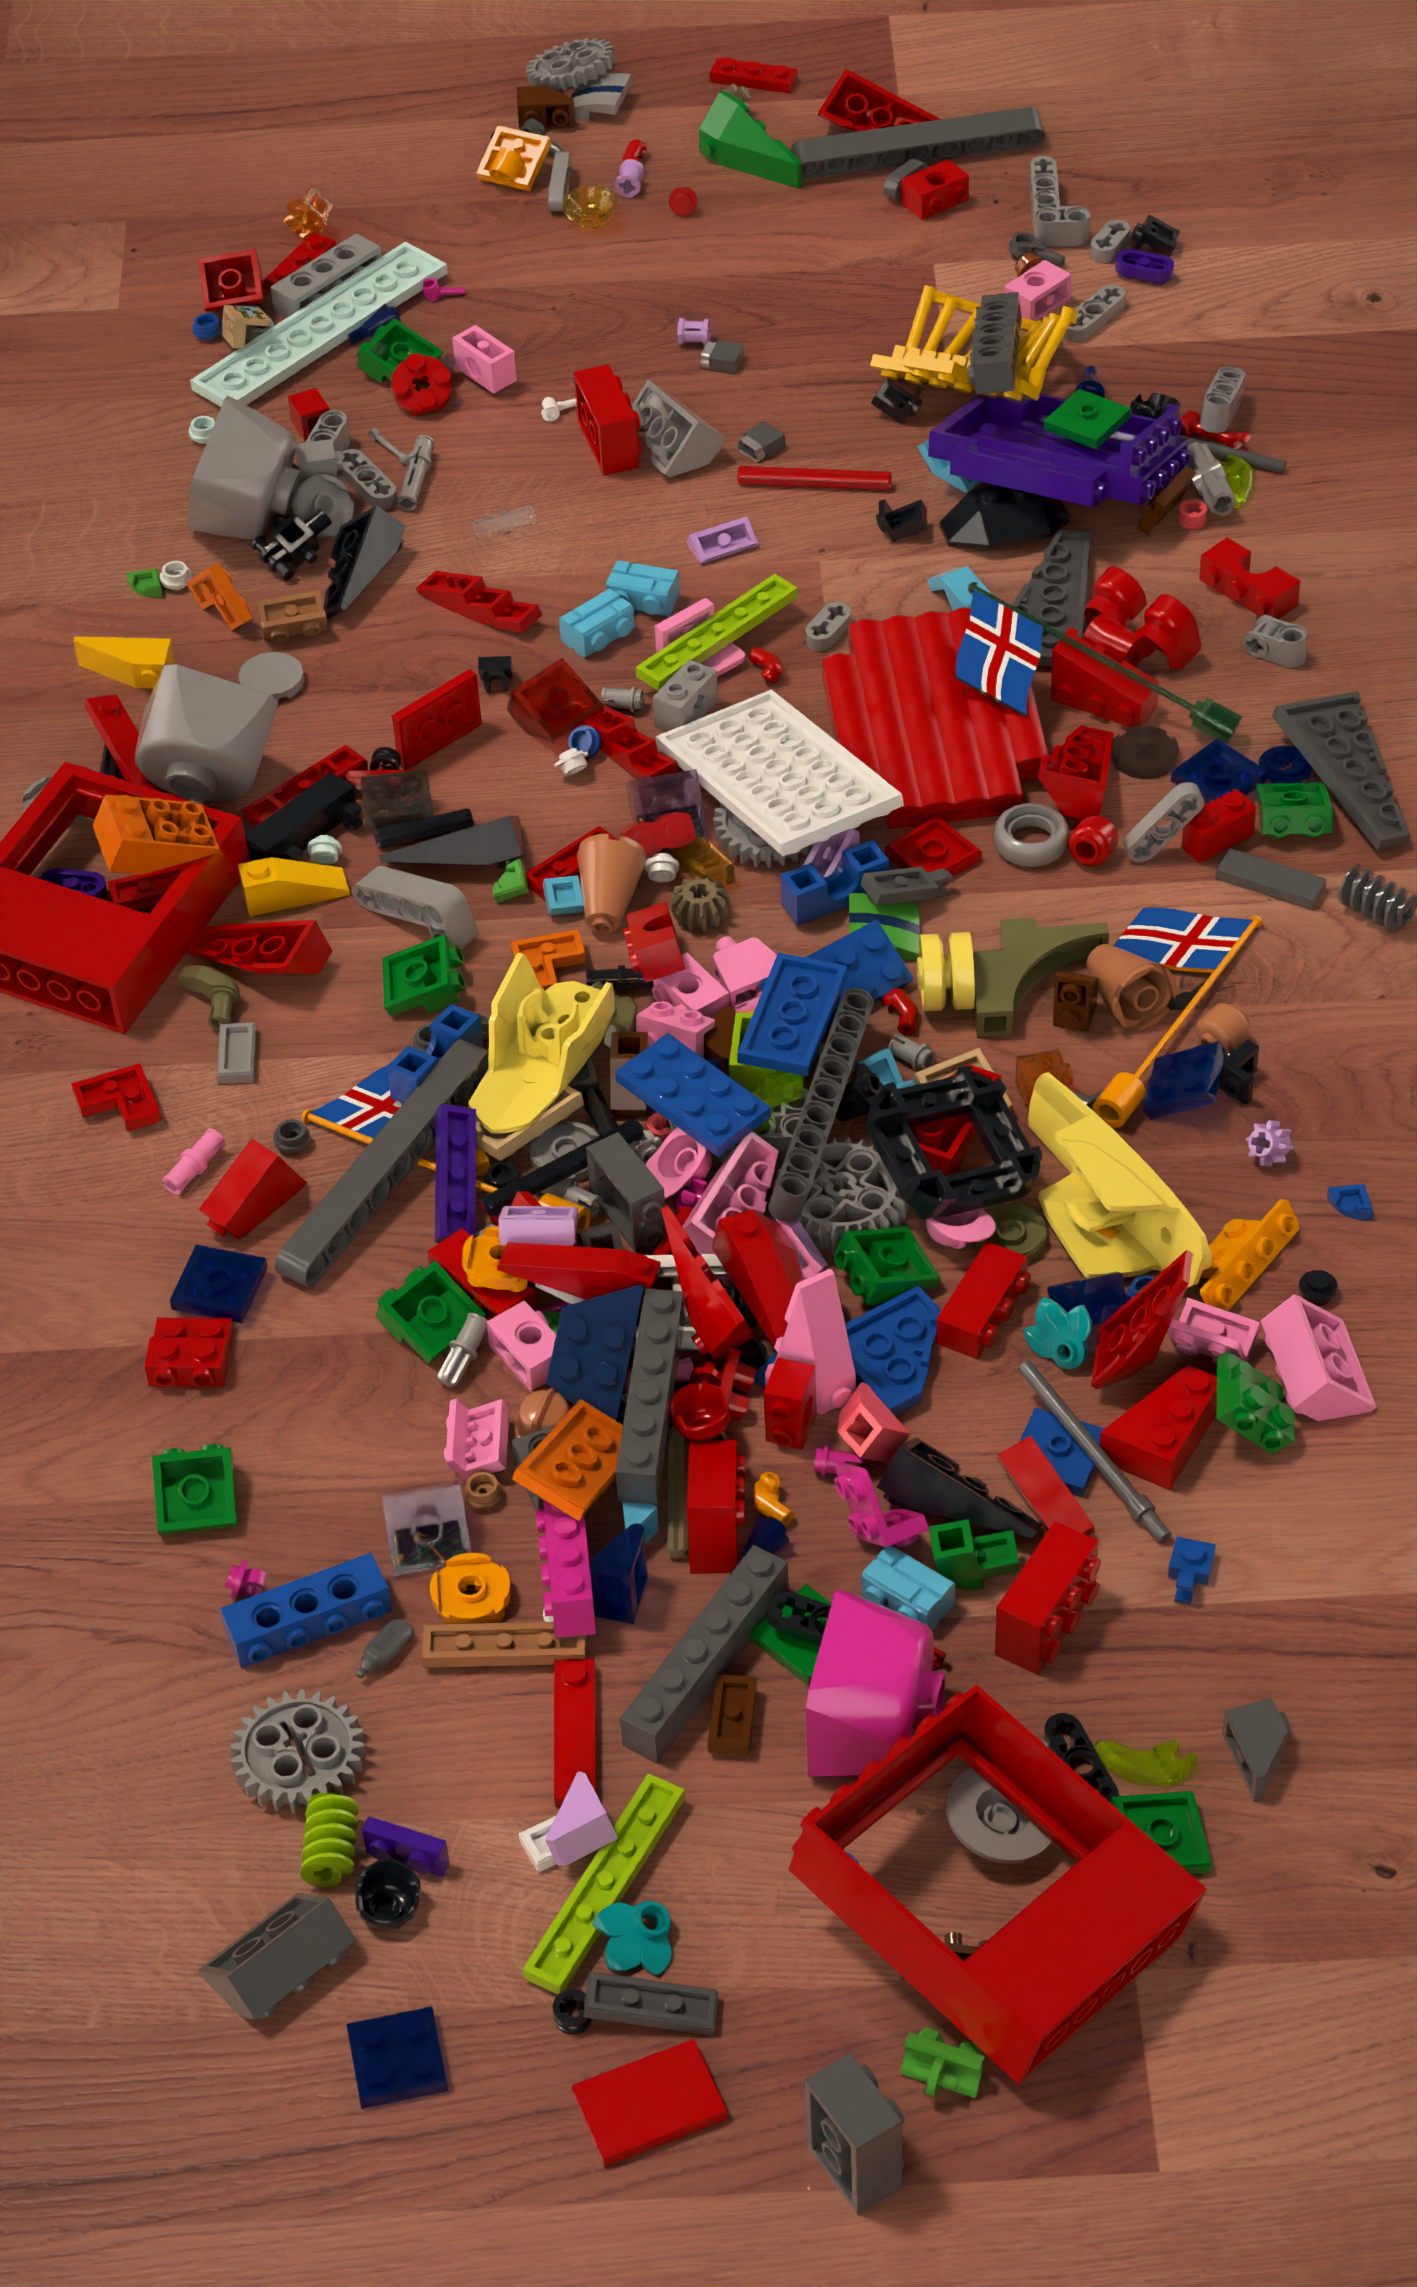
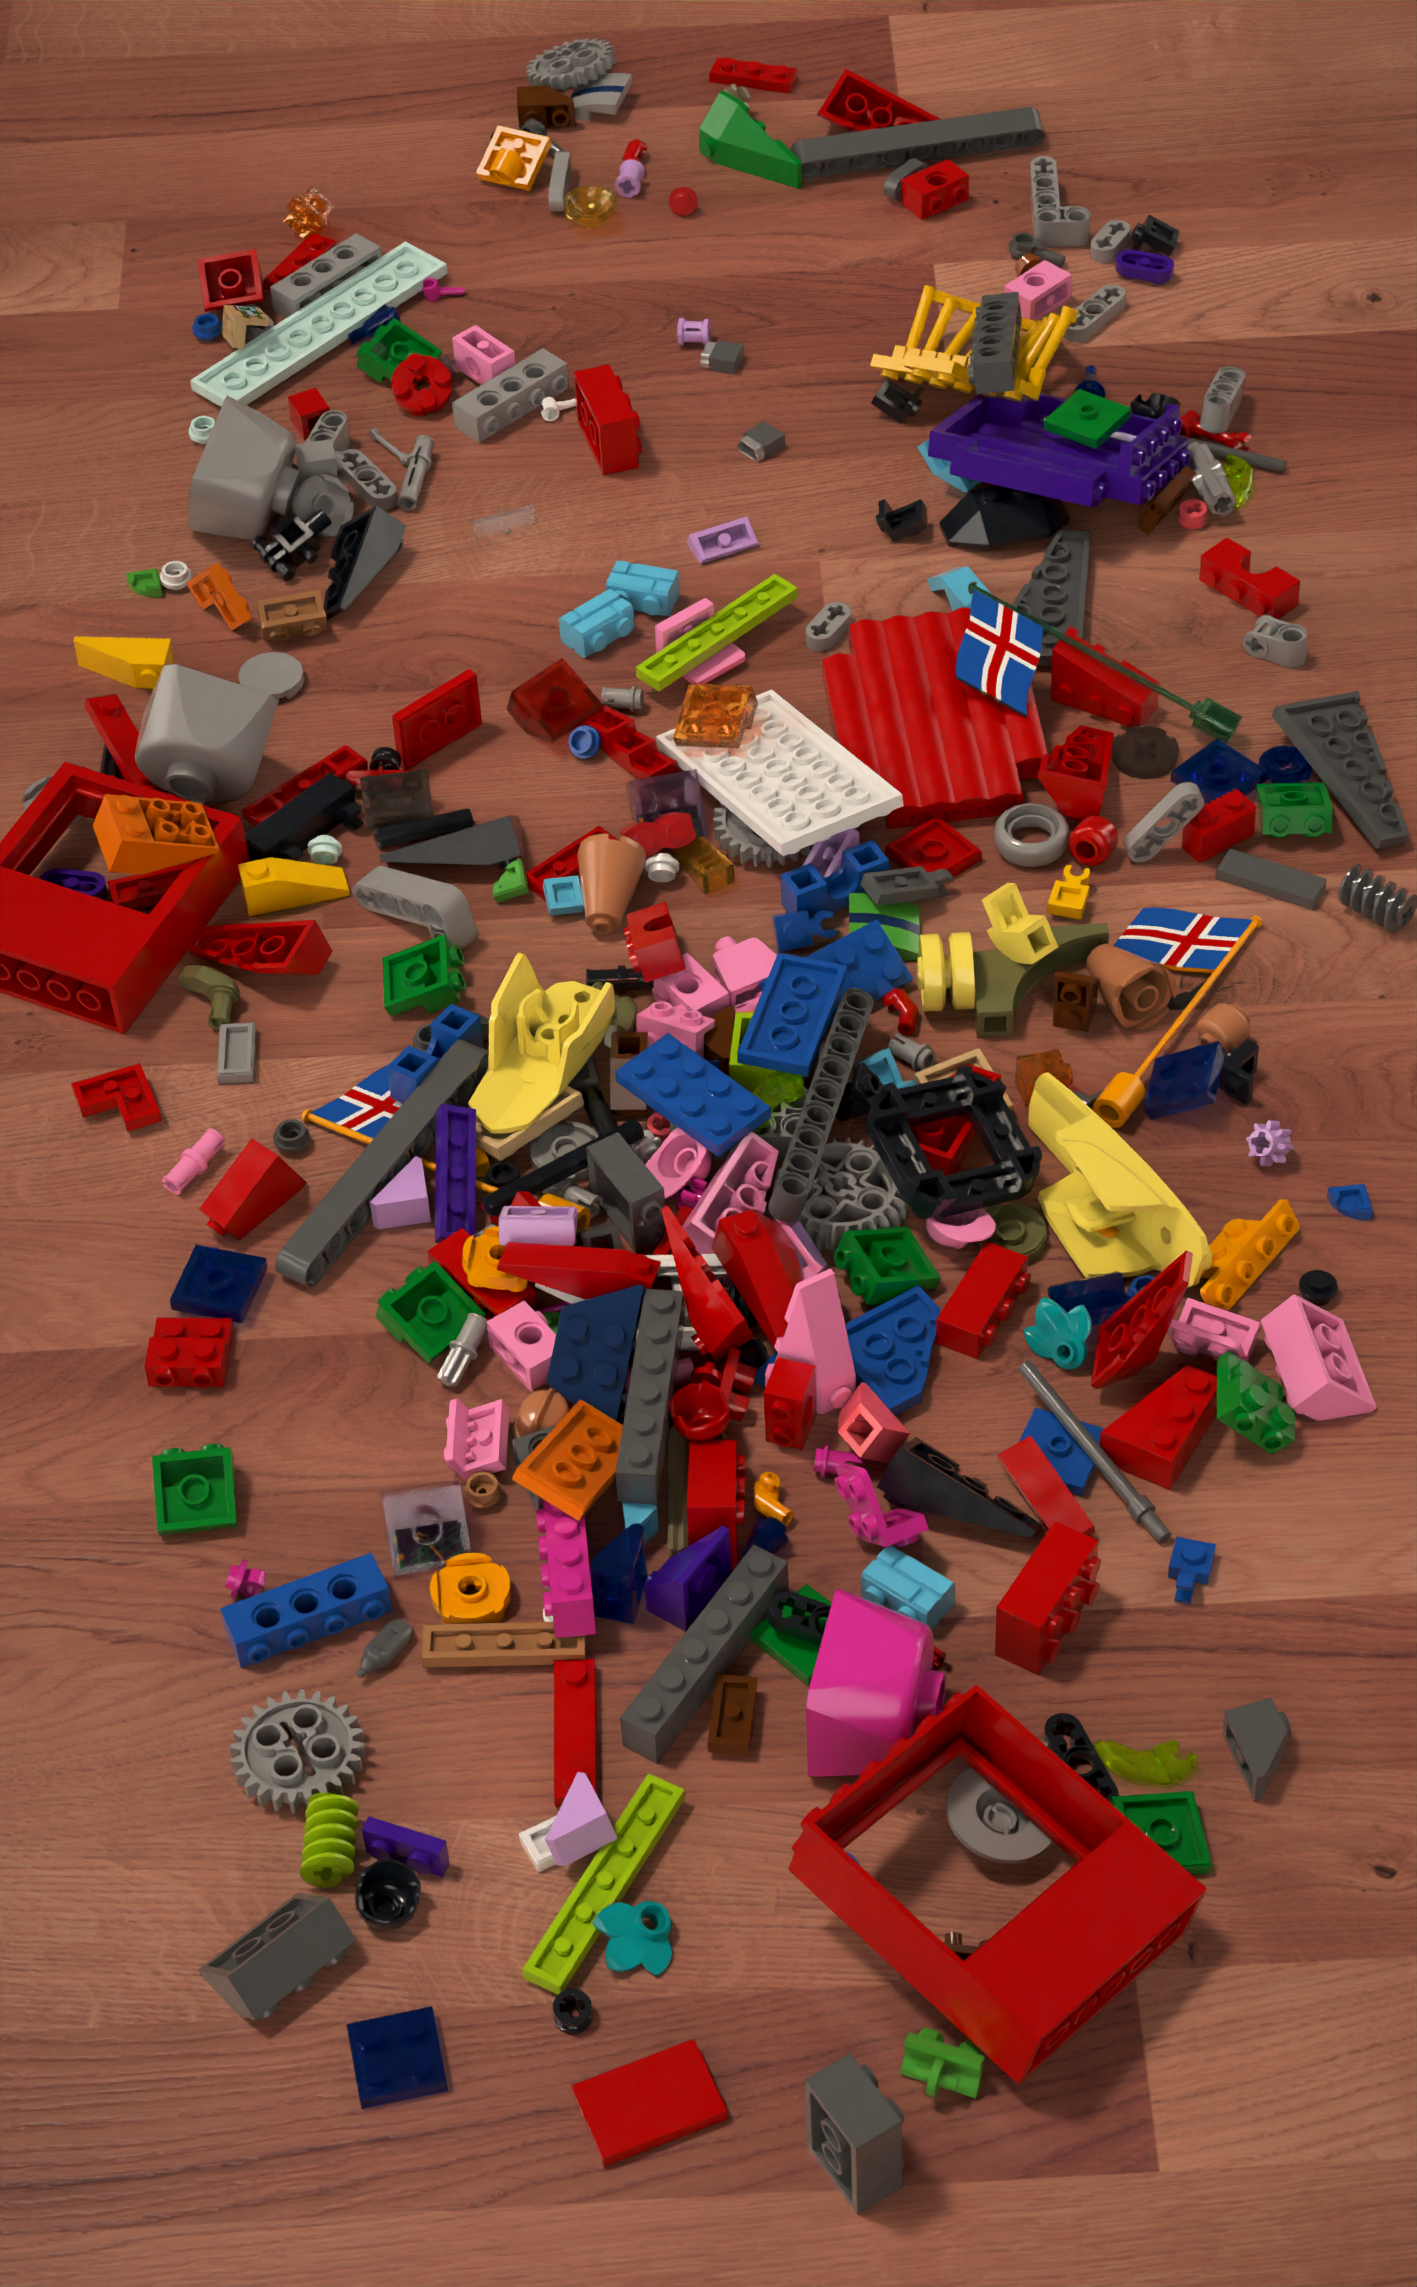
(402, 1199): none -> lavender slope
(472, 599): red slope -> none
(495, 668): black tile -> none
(510, 395): none -> light grey brick
(551, 952): orange plate -> none
(572, 761): white plate -> none
(650, 2003): dark grey tile -> none
(674, 432): light grey wedge -> none
(685, 696): light grey brick -> none
(689, 1580): none -> dark purple slope
(700, 903): dark tan gear -> none
(715, 715): none -> clear orange plate
(769, 661): red arm -> none
(796, 929): none -> blue plate
(814, 478): red axle -> none
(971, 1559): green brick -> none
(1014, 931): none -> light yellow brick
(1070, 895): none -> yellow plate
(1167, 620): red piece -> none

